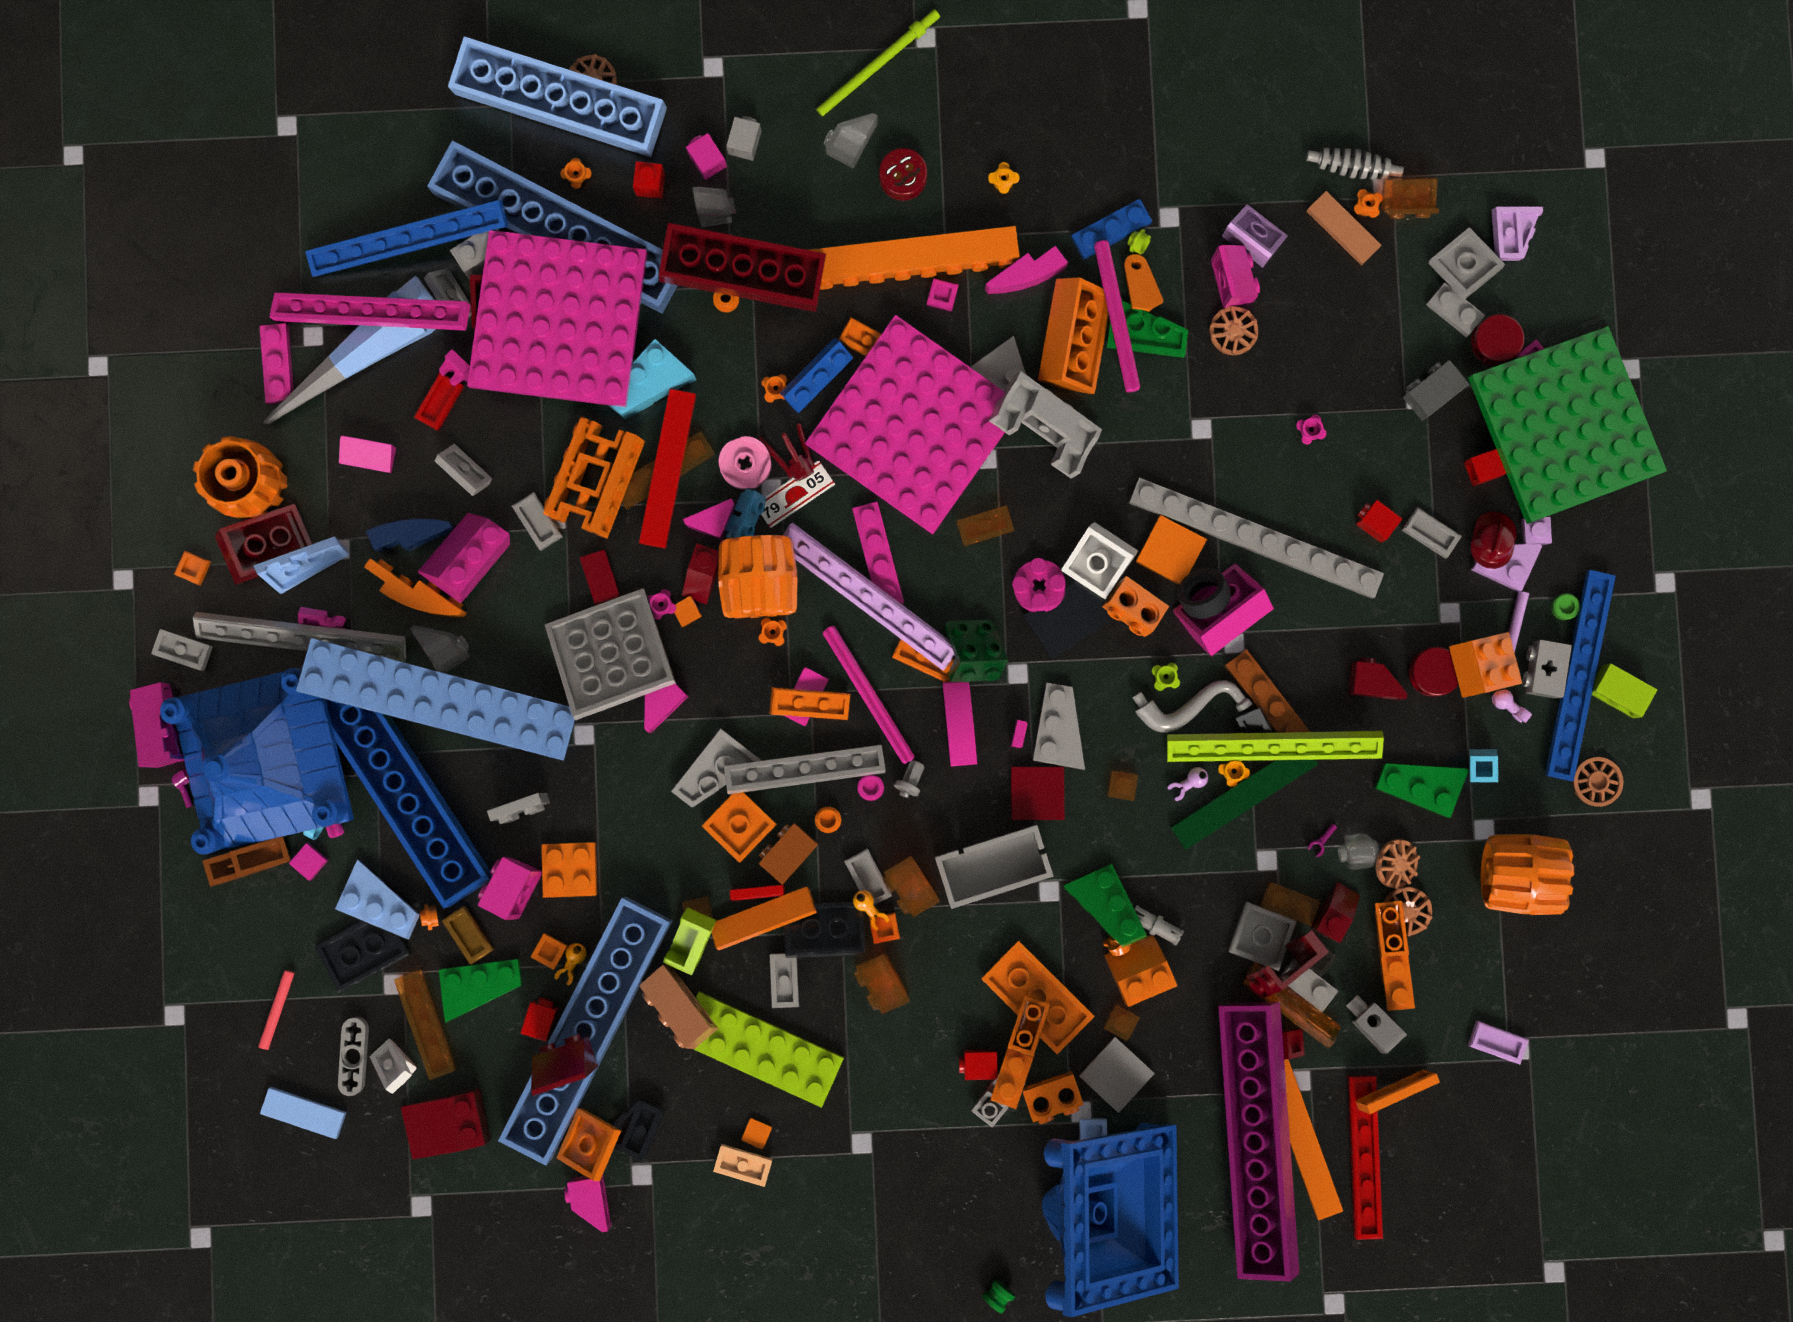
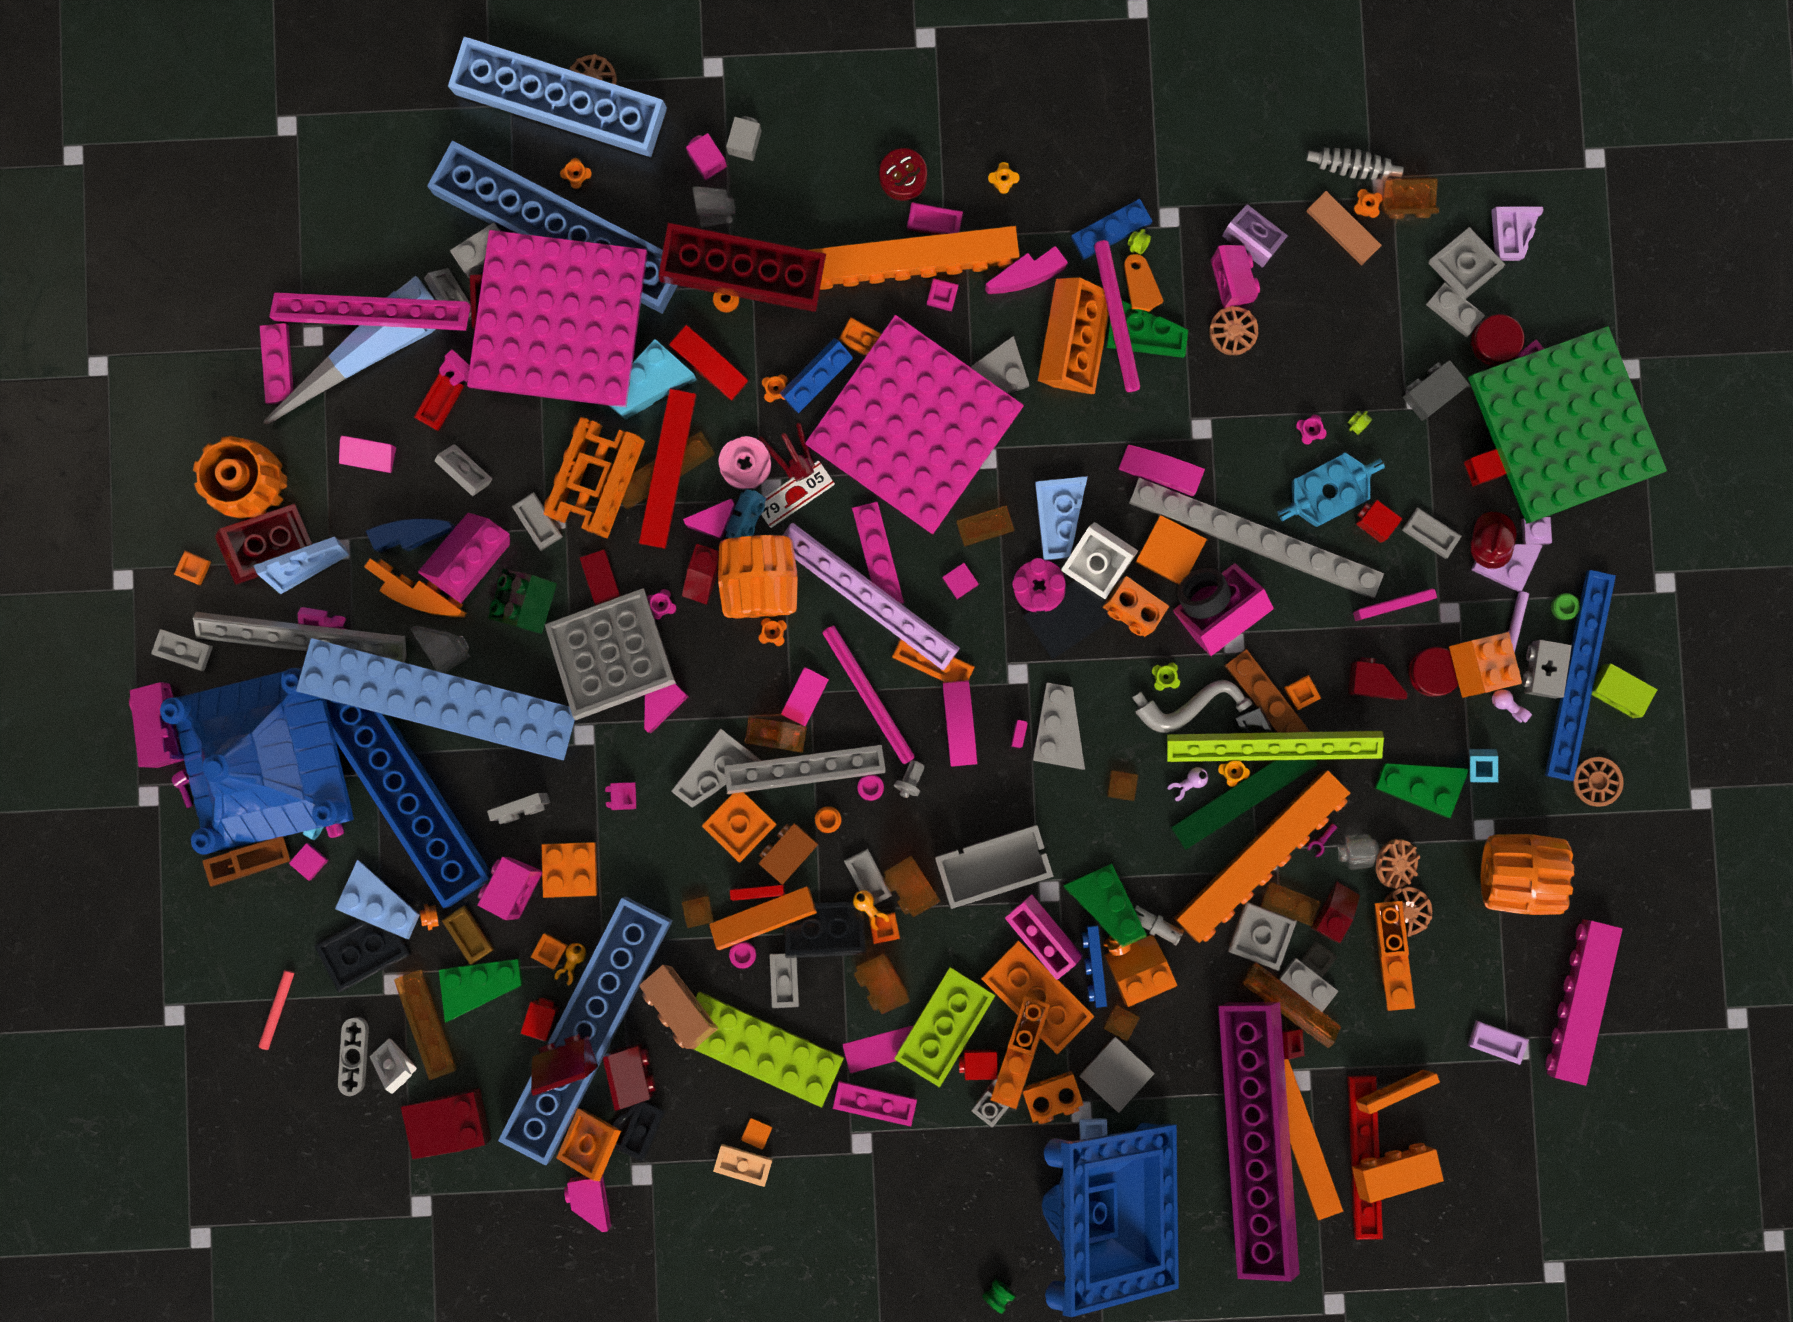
(303, 1112): light blue tile -> none
(407, 238): blue plate -> none
(522, 600): none -> dark green slope
(622, 796): none -> dark pink tile
(628, 1076): none -> dark red slope
(649, 180): red brick -> none
(687, 611): orange piece -> none
(689, 941): lime panel -> none
(708, 362): none -> red slope
(742, 954): none -> dark pink tile
(775, 734): none -> clear orange slope
(809, 703): orange tile -> none
(850, 139): clear slope -> none
(874, 1050): none -> dark pink sticker
(875, 1103): none -> dark pink plate
(915, 30): lime bar -> none
(933, 219): none -> dark pink tile
(944, 1026): none -> lime plate
(960, 581): none -> dark pink tile
(976, 650): dark green bracket -> none
(1037, 793): dark red tile -> none
(1044, 937): none -> dark pink brick
(1048, 417): light grey bracket -> none
(1058, 514): none -> light blue wing
(1094, 966): none -> blue plate
(1162, 469): none -> dark pink slope
(1261, 856): none -> orange brick
(1302, 692): none -> orange tile
(1305, 949): dark red panel -> none
(1348, 478): none -> dark azure plate
(1359, 422): none -> lime plate
(1384, 1034): light grey torso -> none
(1394, 604): none -> dark pink tile
(1397, 1172): none -> orange brick
(1583, 1002): none -> dark pink brick

